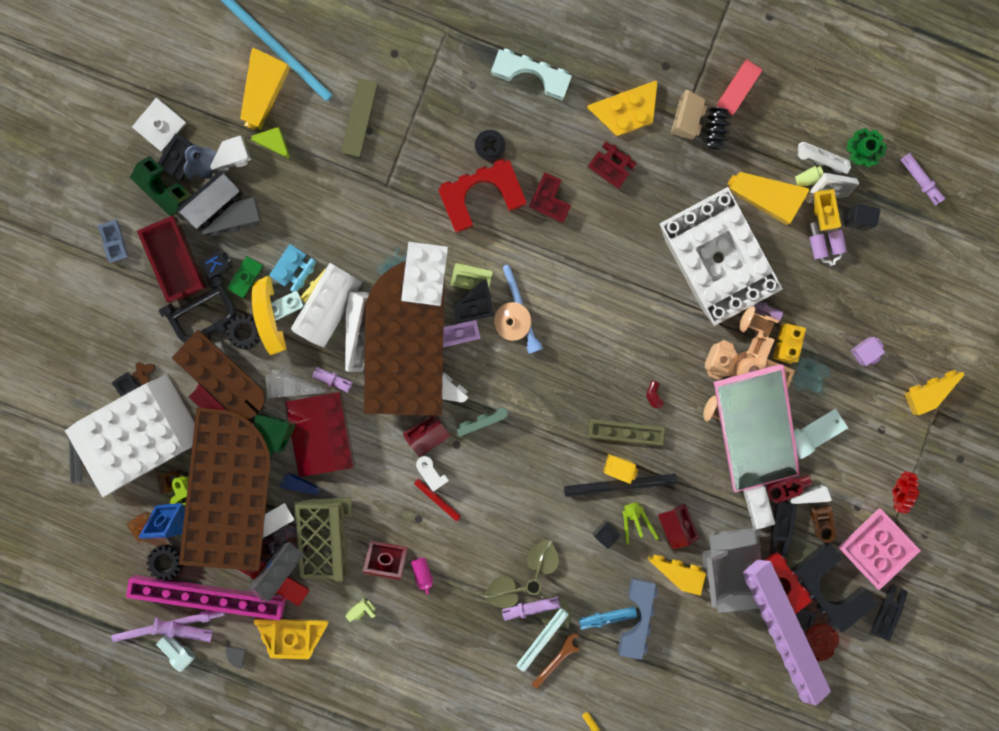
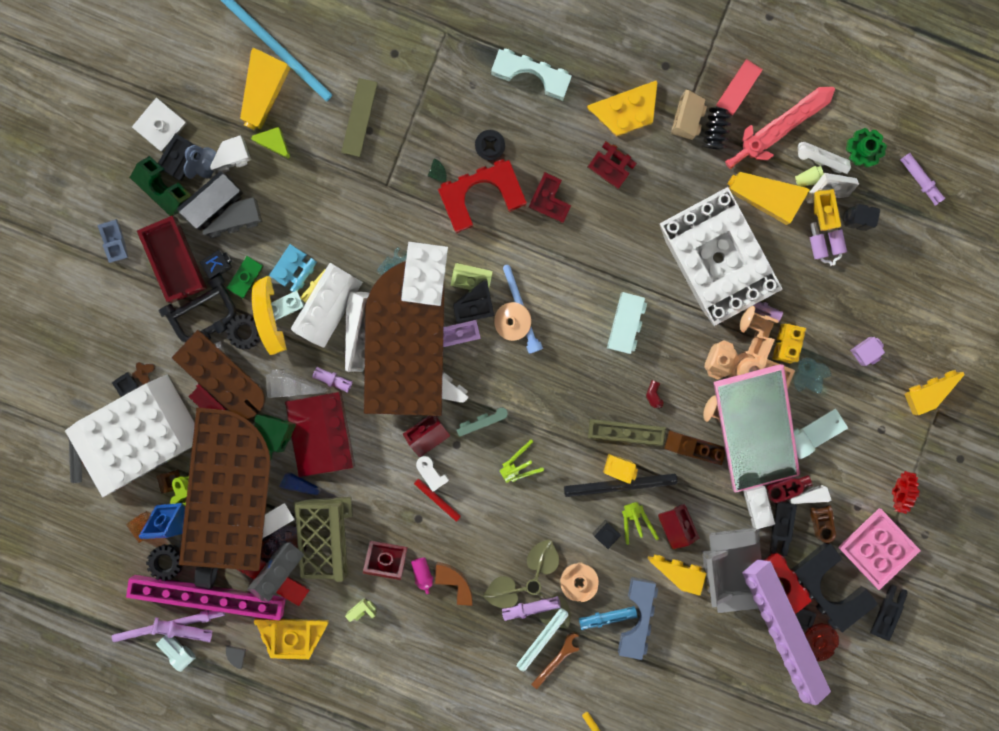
(205, 577): none -> black tyre
(437, 171): none -> clear green tile
(450, 575): none -> dark orange brick
(511, 472): none -> lime plant
(590, 582): none -> light nougat plate
(626, 323): none -> light aqua brick
(695, 448): none -> reddish brown slope
(778, 128): none -> coral sword

